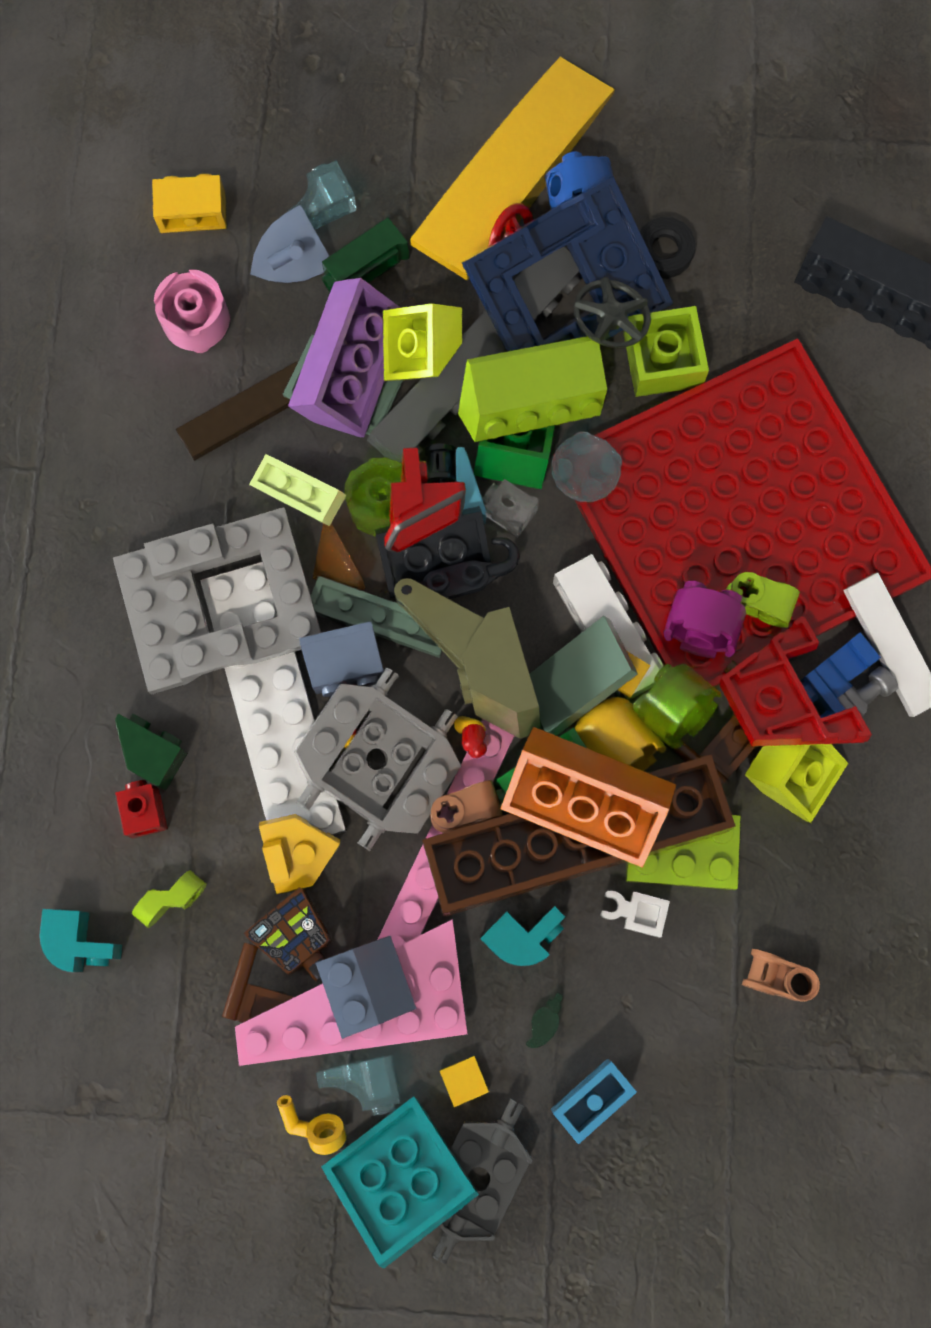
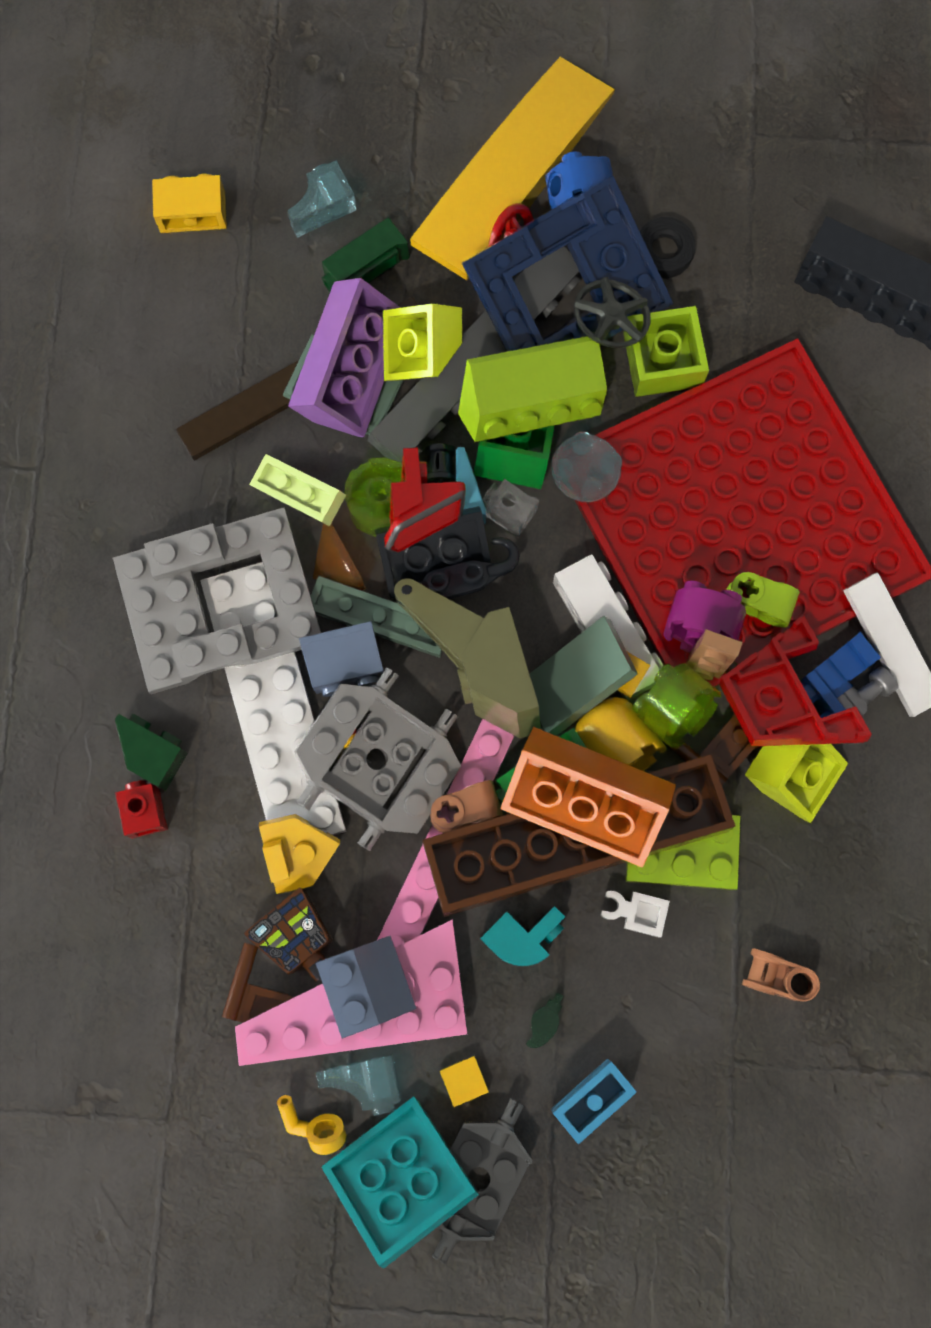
(65, 945): teal brick -> none
(156, 903): lime piece -> none
(192, 310): bright pink brick -> none
(289, 250): sand blue shield -> none
(473, 735): red arm -> none
(713, 654): none -> medium nougat plate

